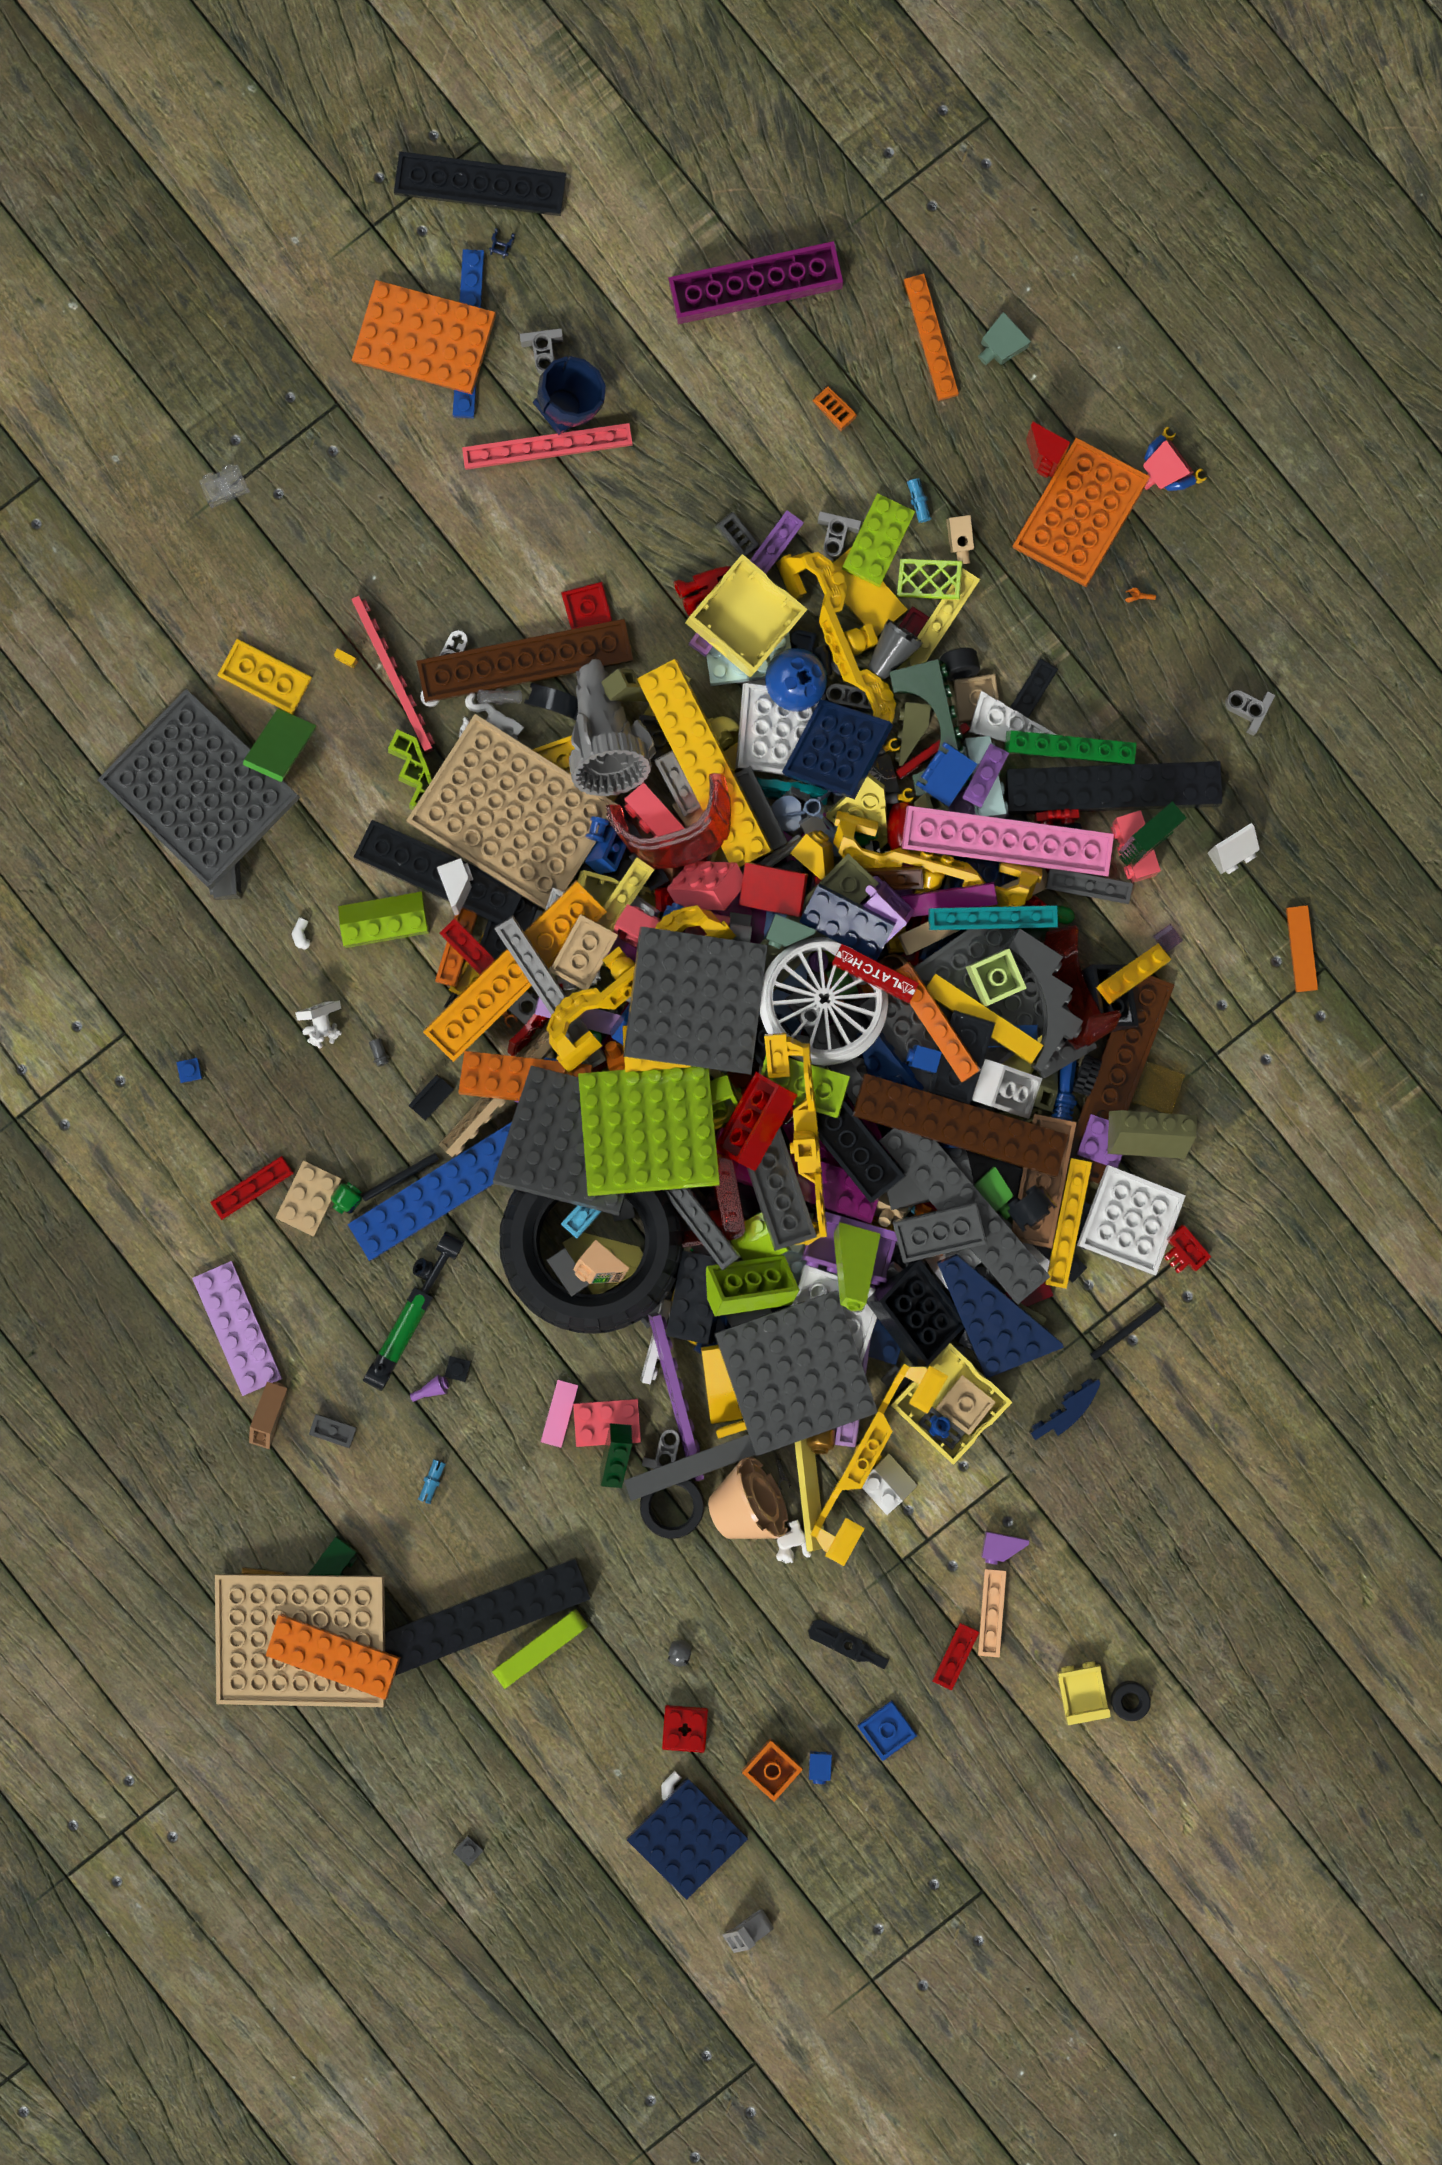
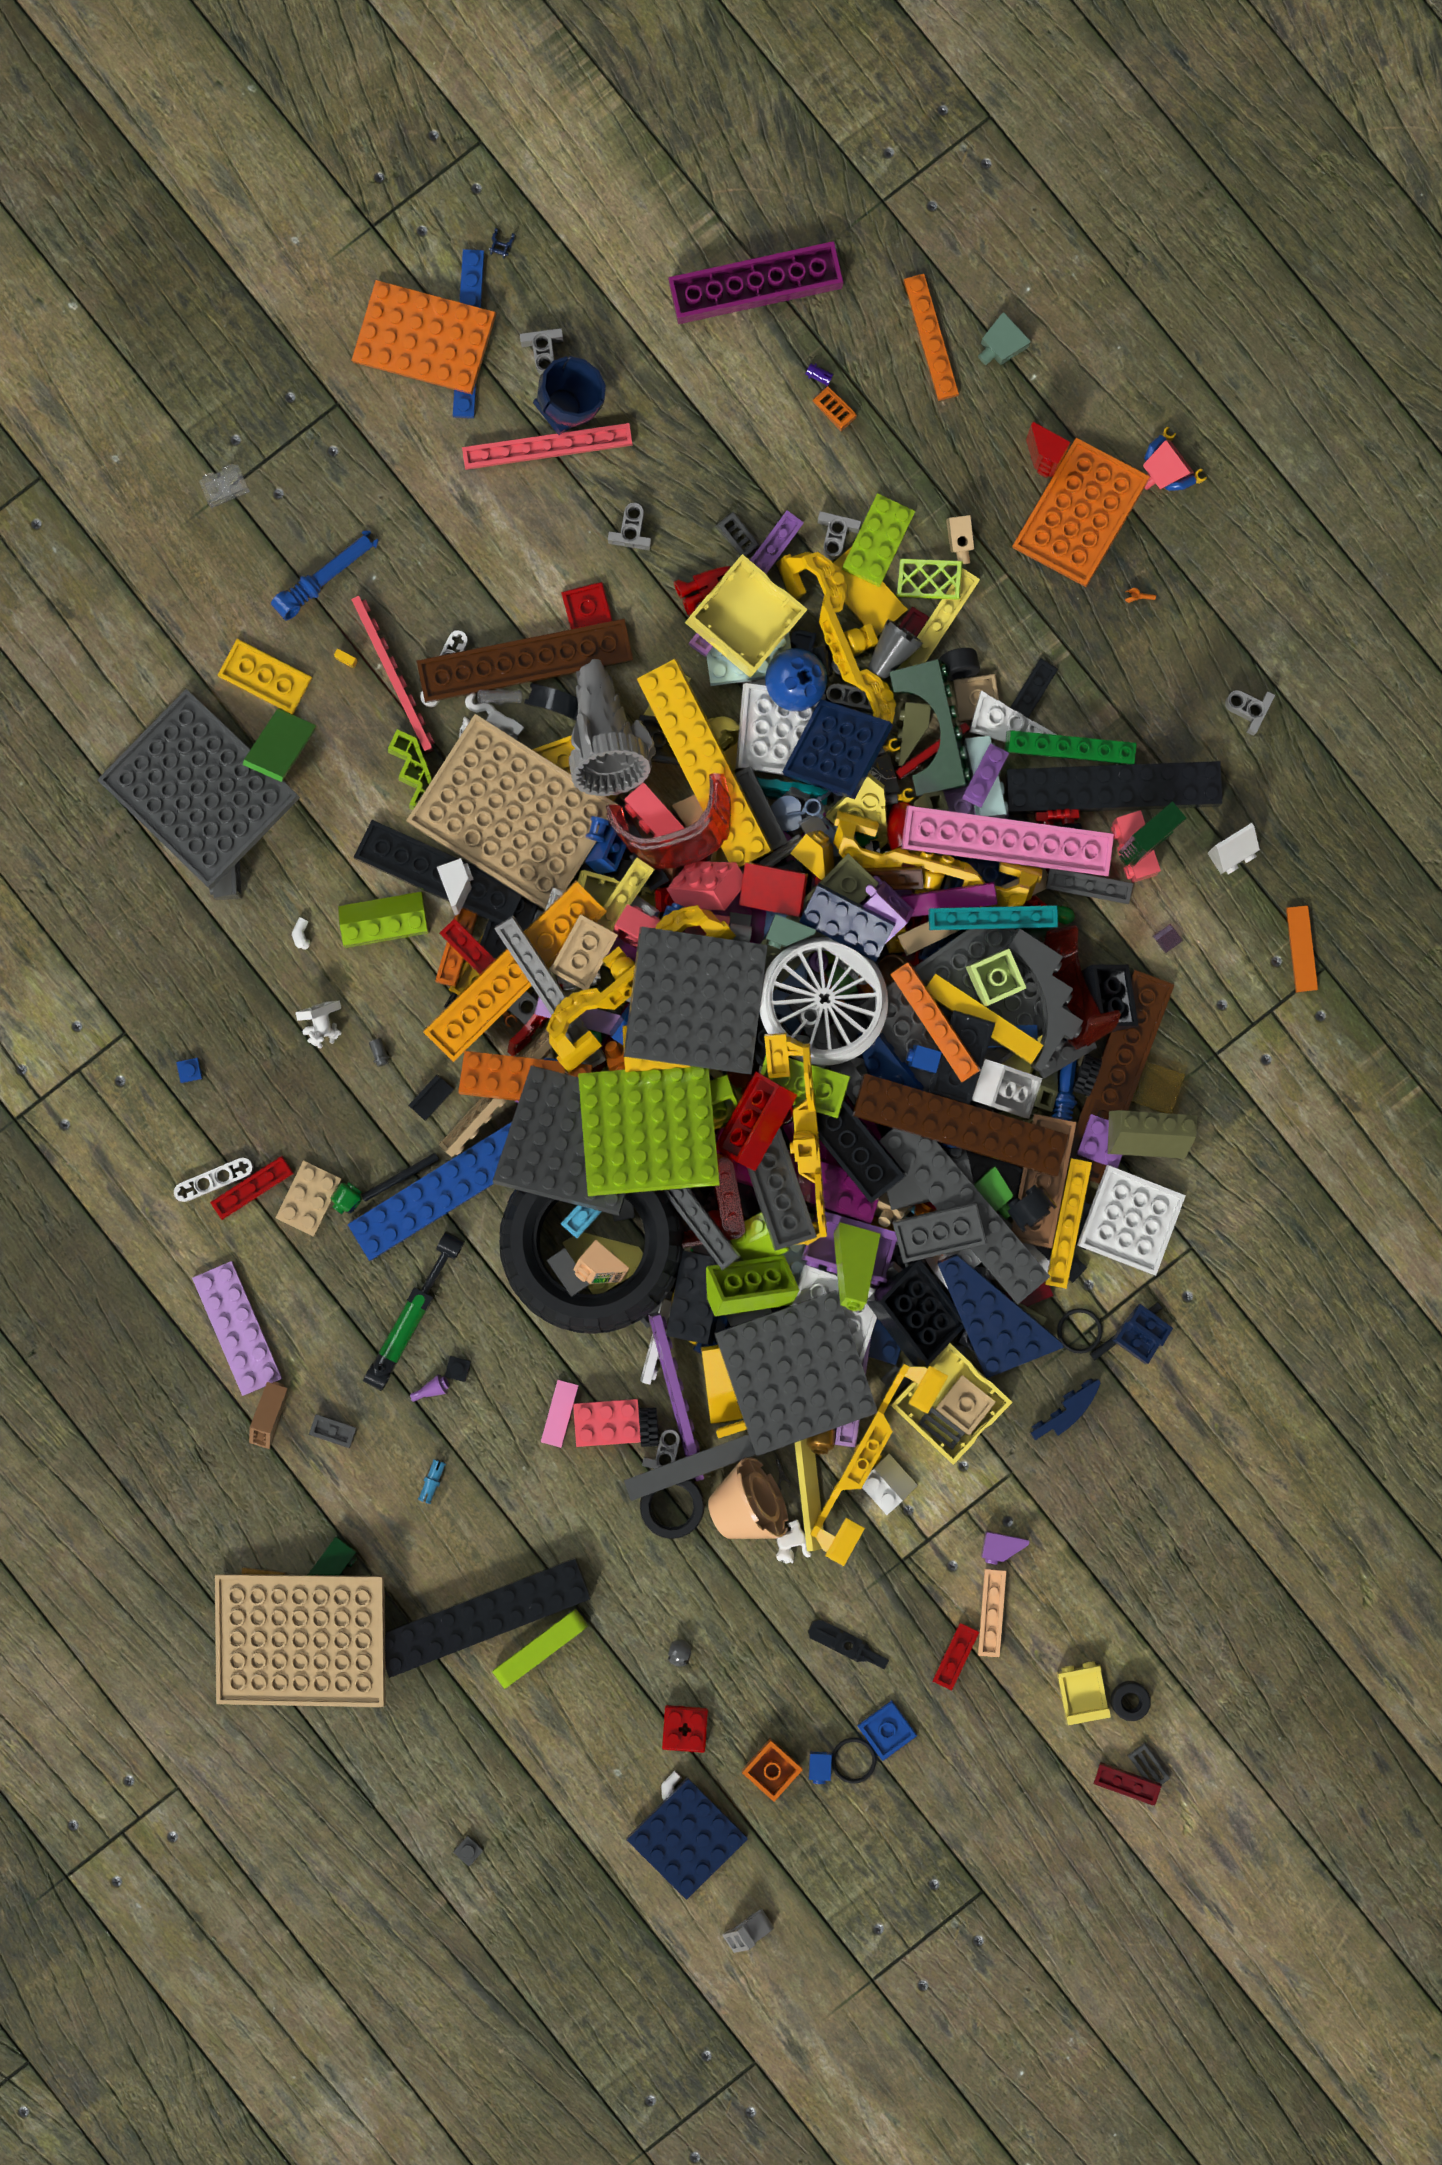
(212, 1176): none -> white beam
(288, 603): none -> blue piece
(332, 1656): orange plate -> none
(423, 1268): black bush -> none
(480, 183): black plate -> none
(616, 1455): dark green brick -> none
(623, 686): olive slope -> none
(634, 525): none -> light grey tile
(648, 1427): none -> black tyre
(677, 783): light grey tile -> none
(818, 374): none -> dark purple pin
(833, 1761): none -> black tyre
(875, 973): red tile -> none
(919, 500): dark azure pin -> none
(943, 1422): blue plate -> none
(947, 774): blue piece -> none
(1080, 1310): none -> black tyre
(1127, 1784): none -> dark red plate
(1133, 973): yellow plate -> none
(1137, 1751): none -> dark grey tile
(1142, 1334): none -> dark blue slope
(1186, 1250): red hinge -> none

